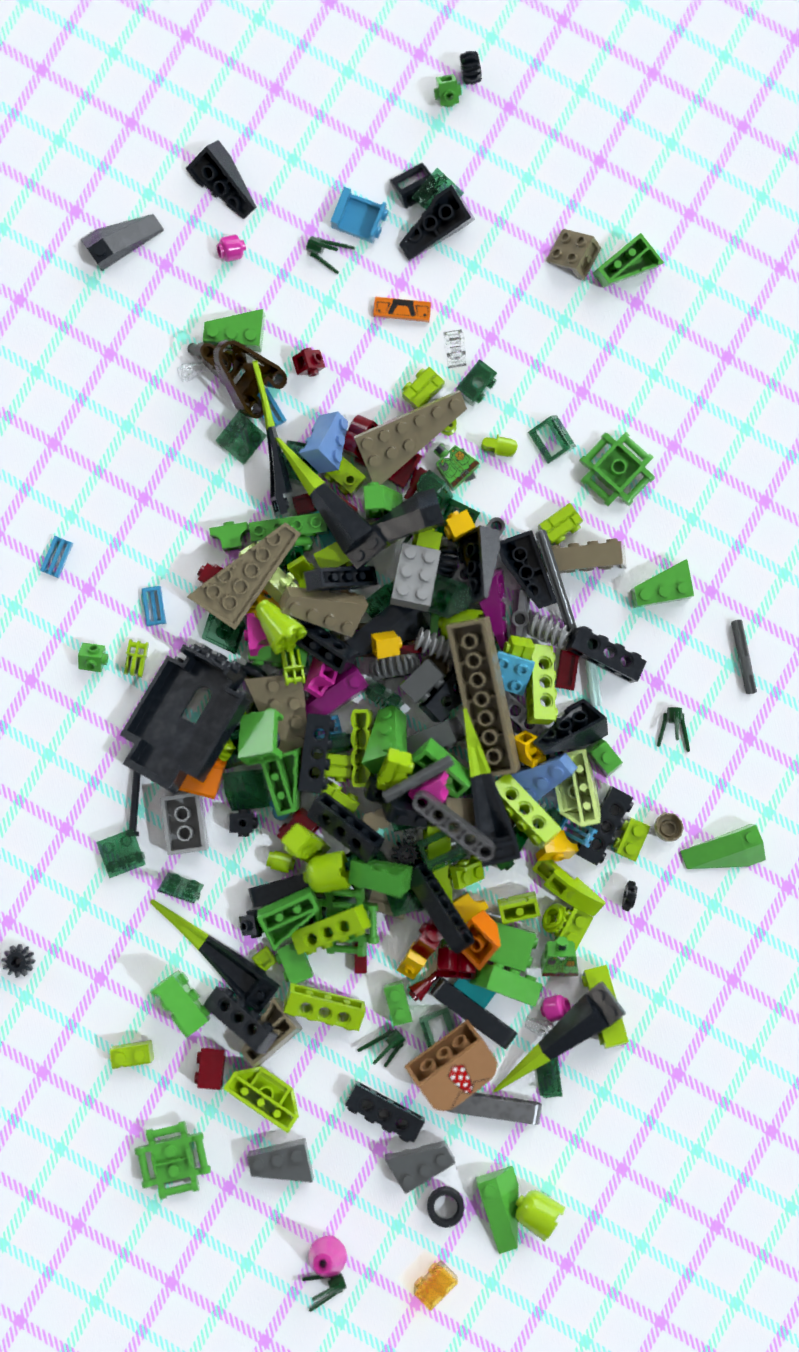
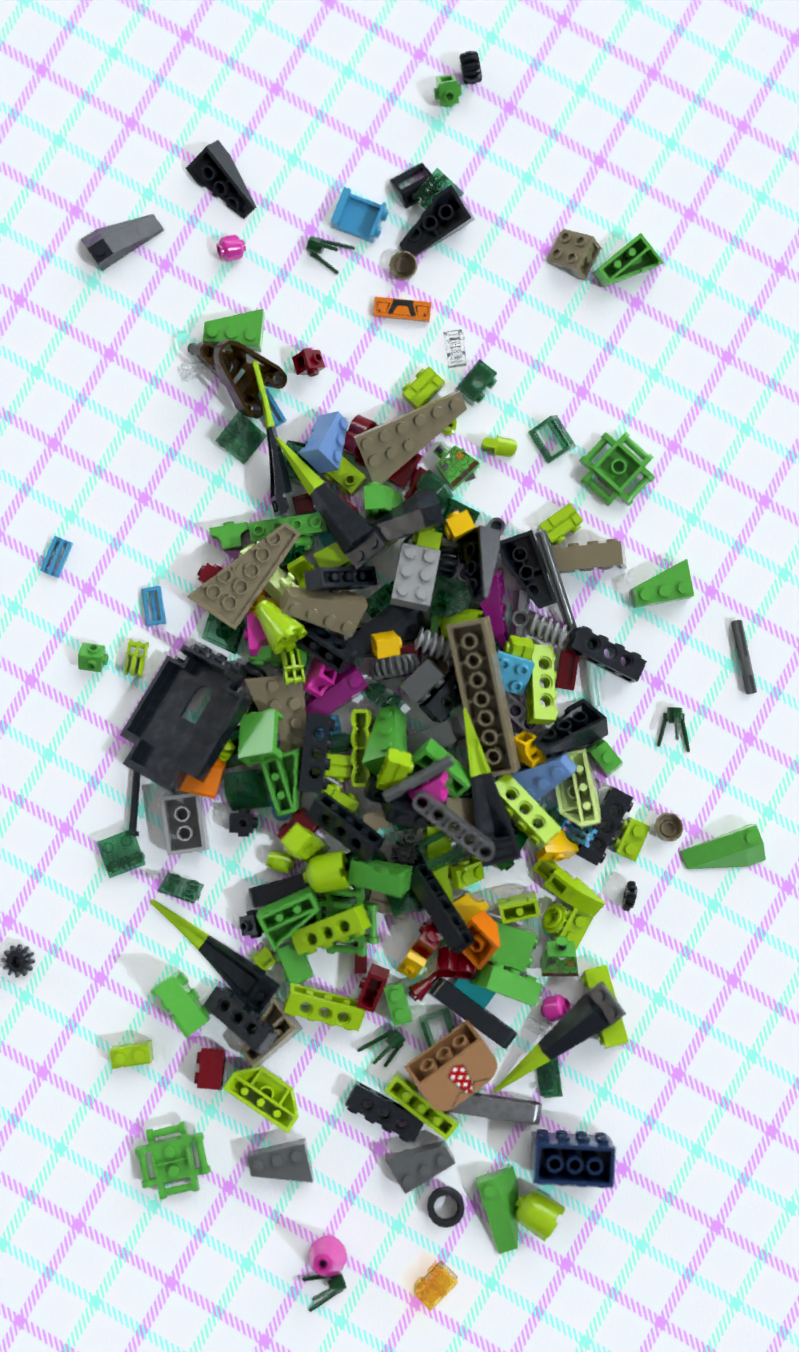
(372, 987): none -> dark red brick
(403, 265): none -> dark tan hair
(414, 1101): none -> lime brick
(572, 1159): none -> dark blue brick

